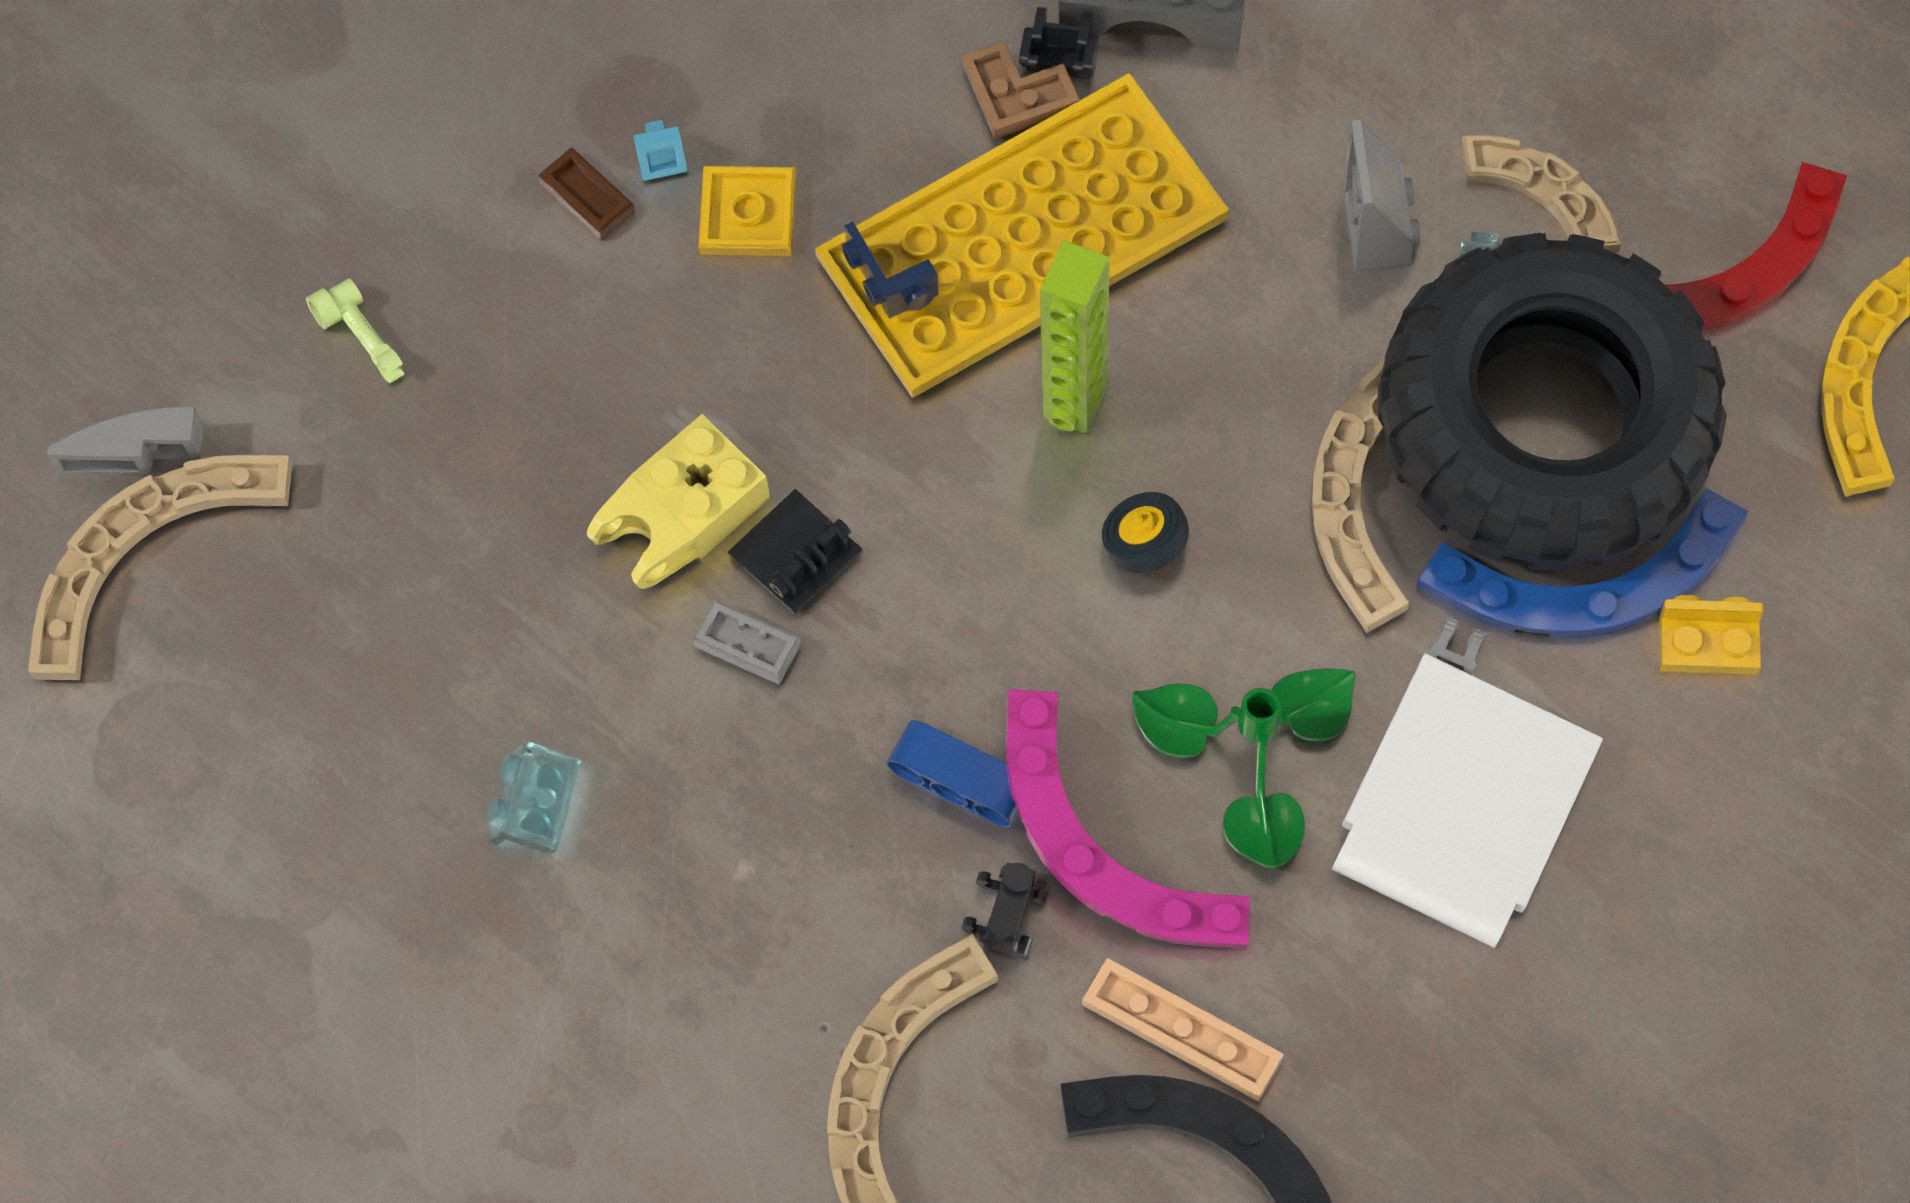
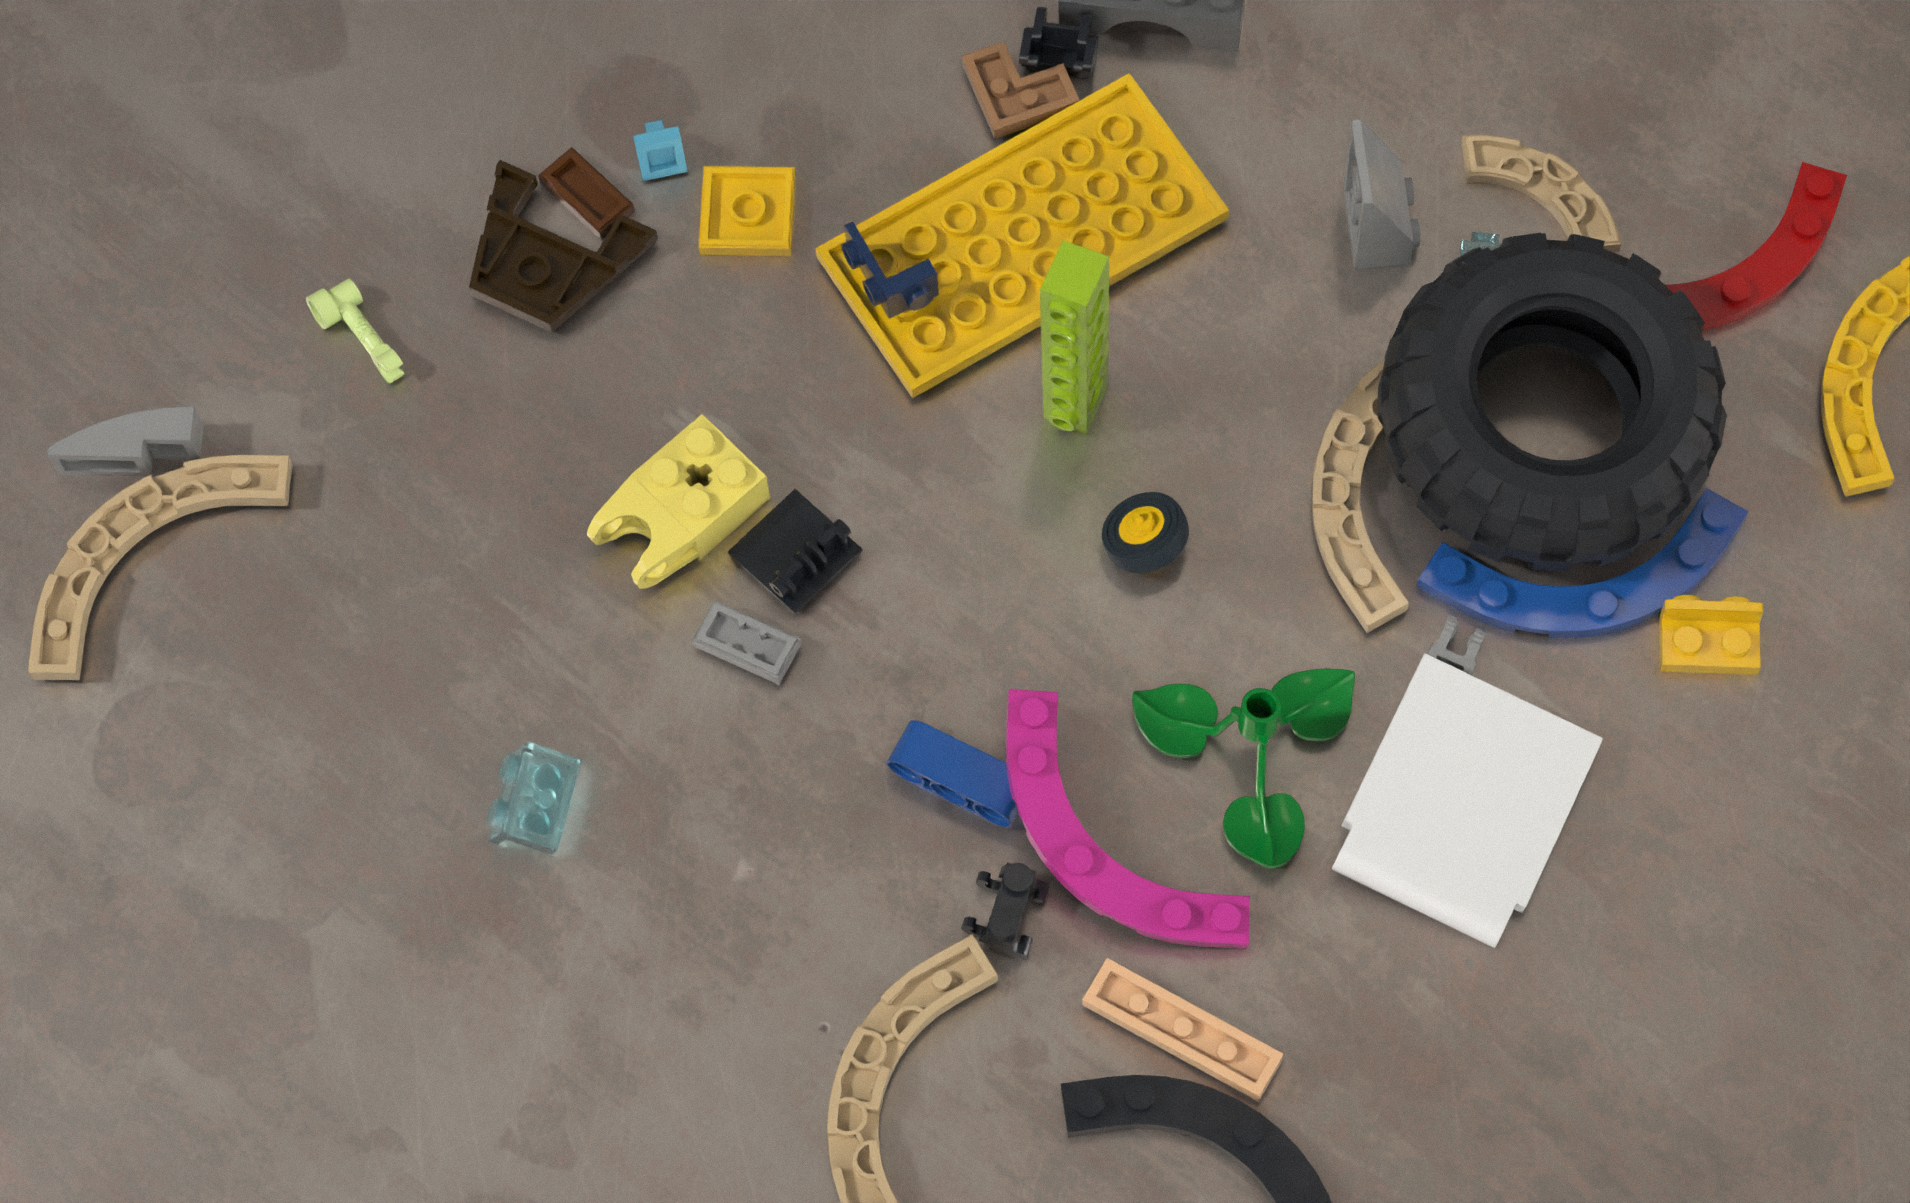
(537, 270): none -> dark brown wing

